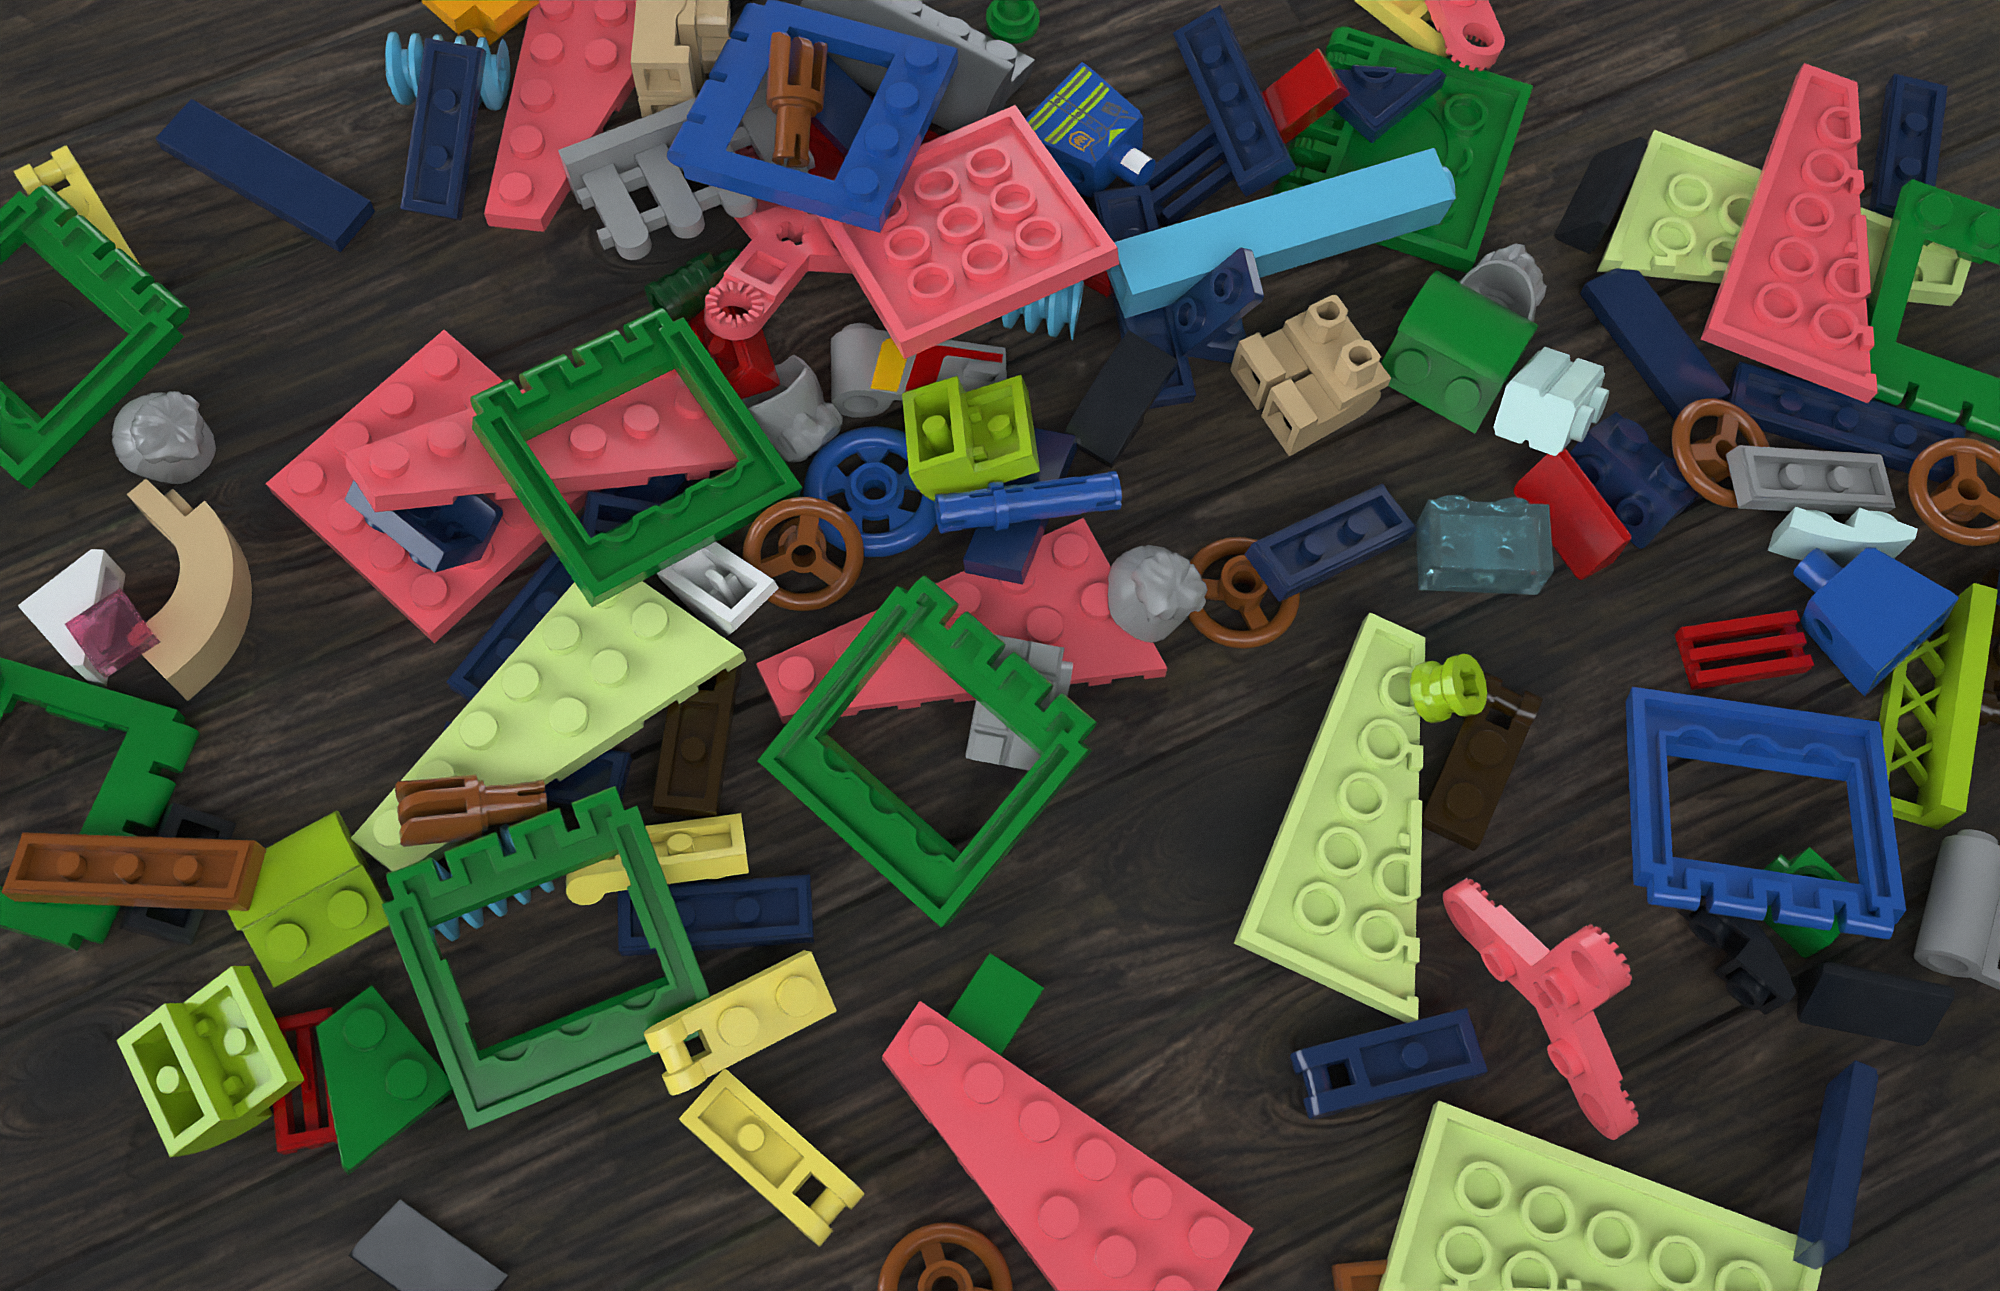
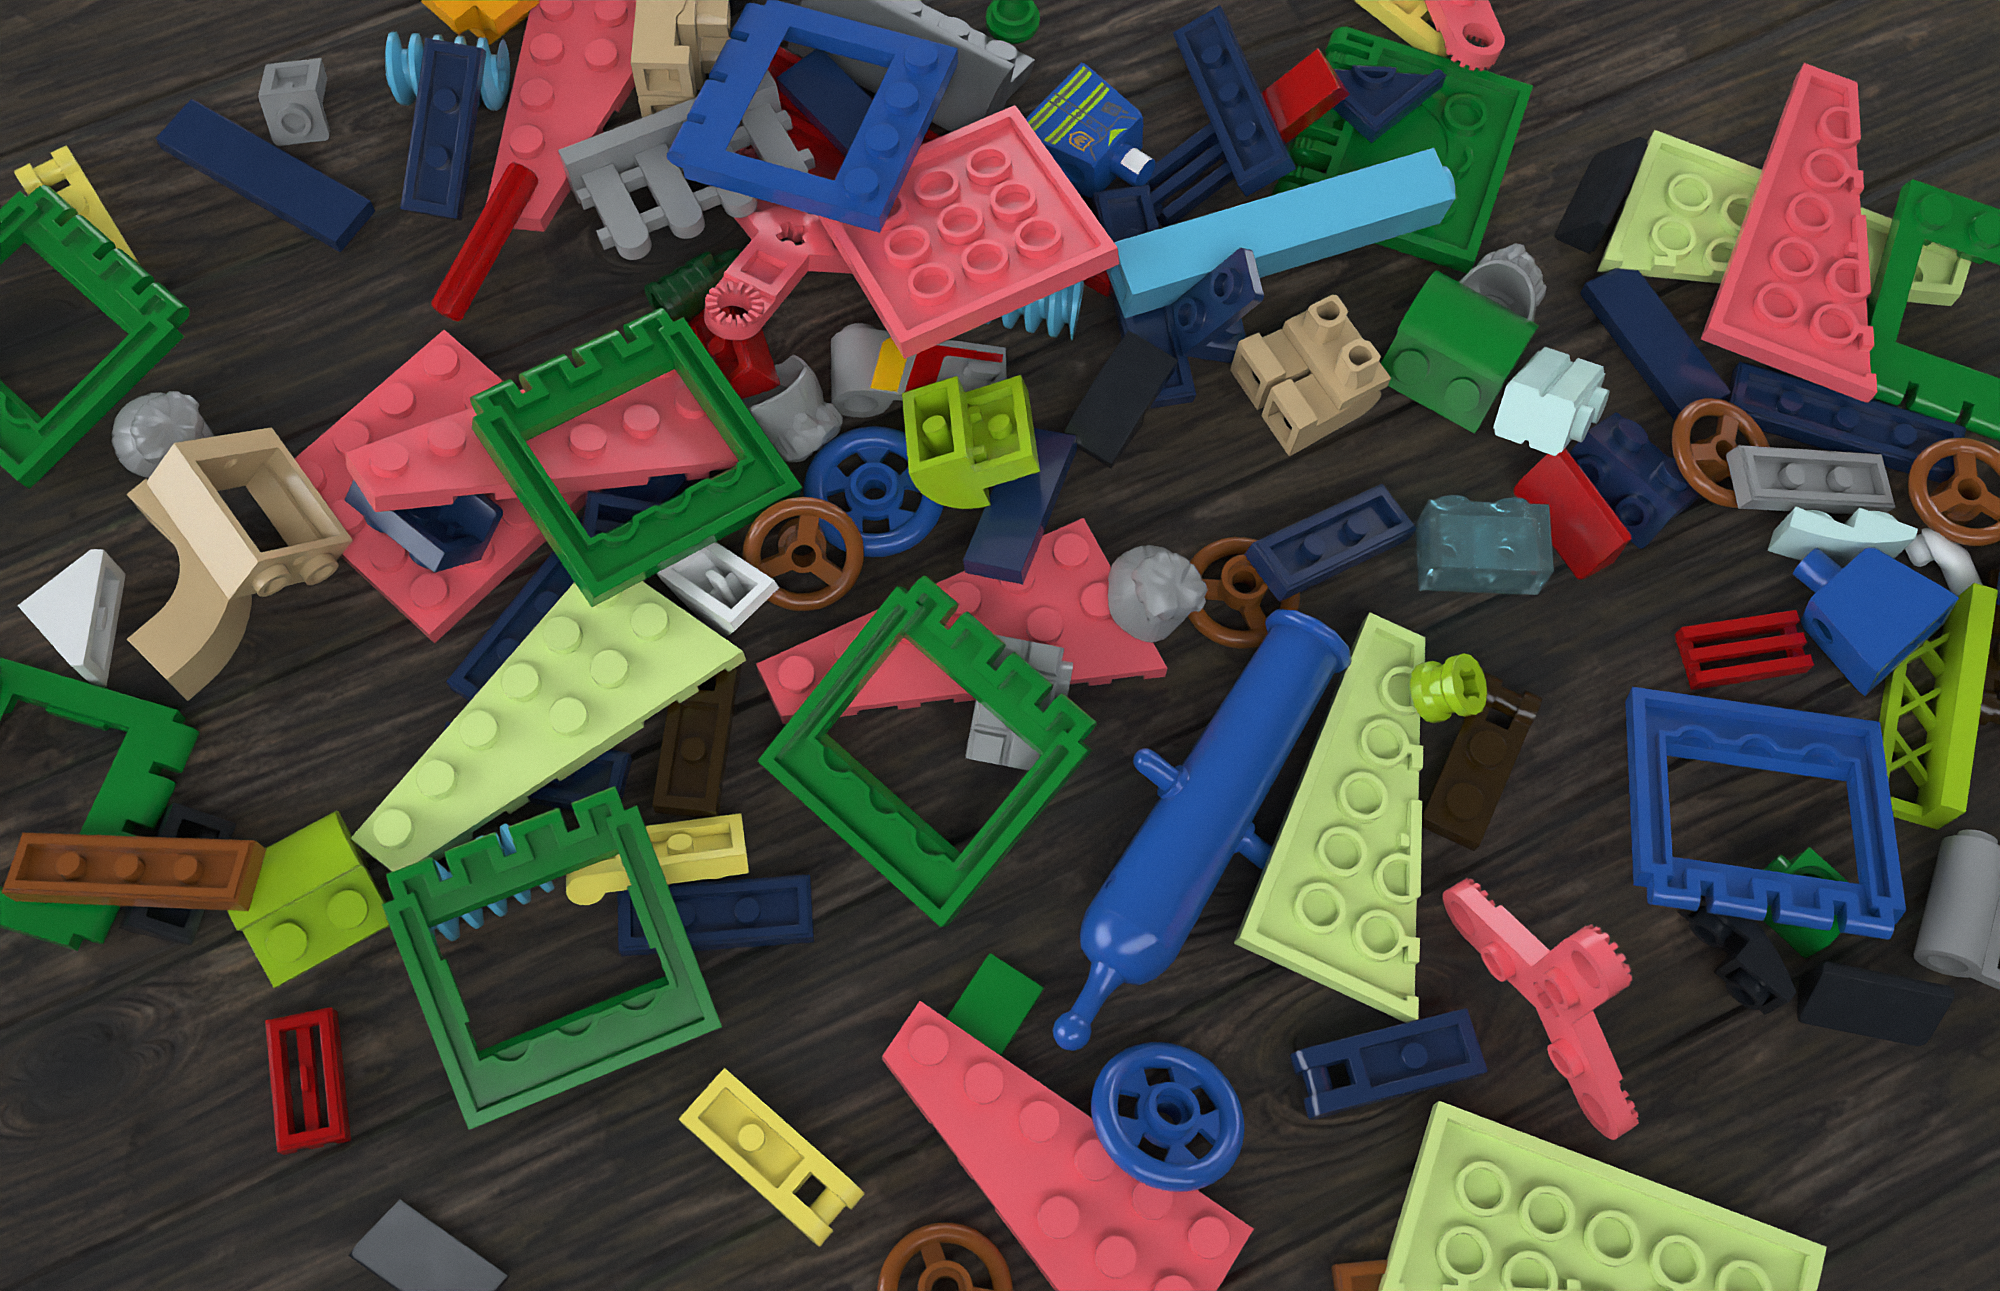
(112, 633): clear pink tile -> none
(211, 1063): lime brick -> none
(258, 459): none -> tan window
(293, 101): none -> light grey bracket
(375, 1077): green wing -> none
(462, 807): dark orange arm -> none
(485, 241): none -> red axle
(741, 1020): light yellow plate -> none
(795, 94): dark orange arm -> none
(1017, 503): blue pin -> none
(1187, 1072): none -> blue plate
(1202, 815): none -> blue piece
(1836, 1166): dark blue tile -> none
(1907, 139): dark blue tile -> none
(1950, 556): none -> white arm

